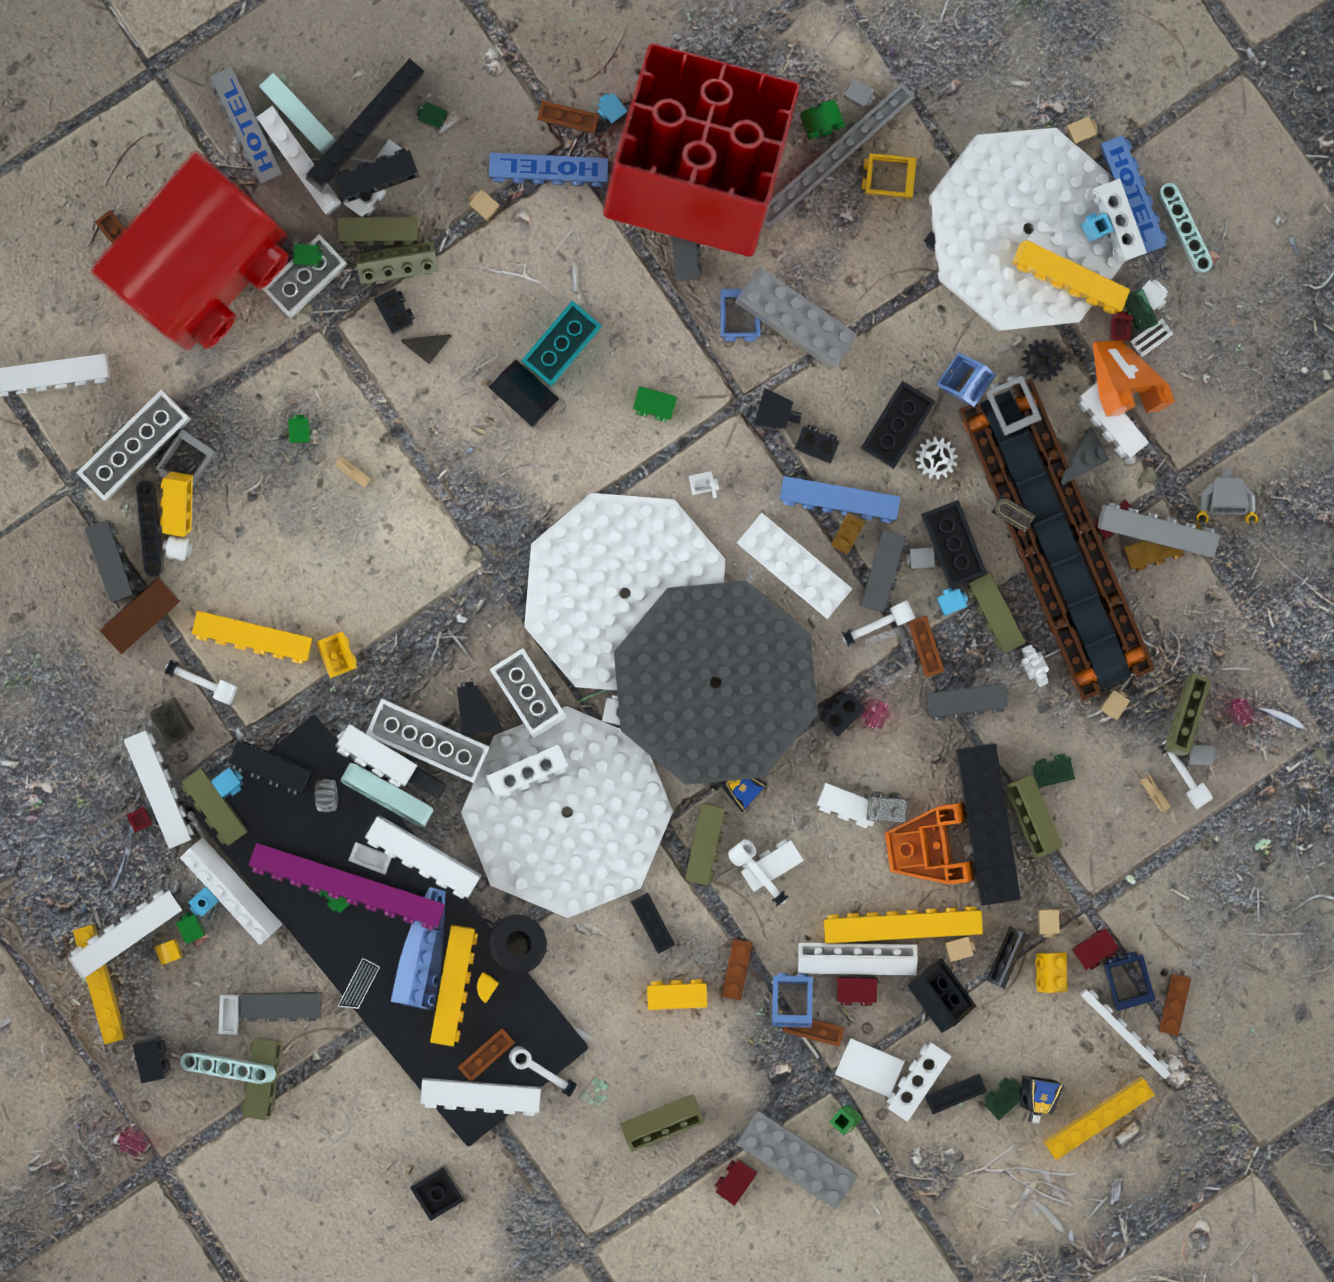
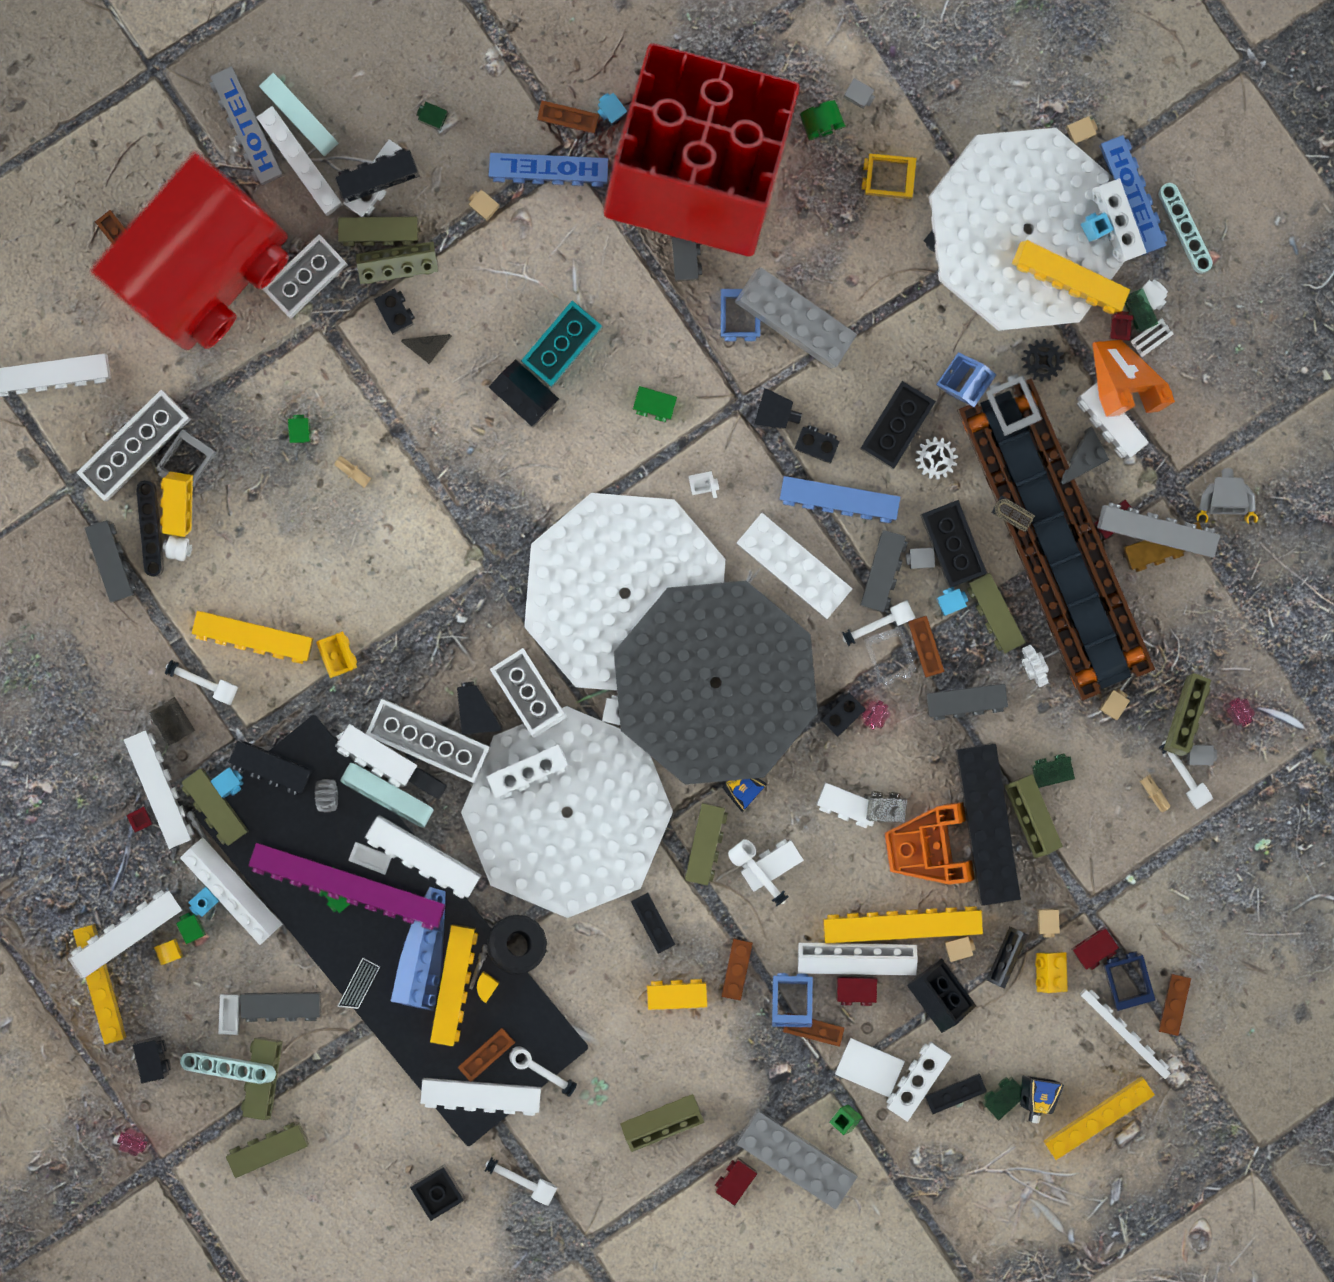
(140, 615): reddish brown brick -> none
(267, 1150): none -> olive brick
(307, 255): green brick -> none
(364, 125): black brick -> none
(482, 957): none -> light grey piece
(542, 1192): none -> white piece
(837, 153): light grey plate -> none
(848, 533): pearl gold plate -> none

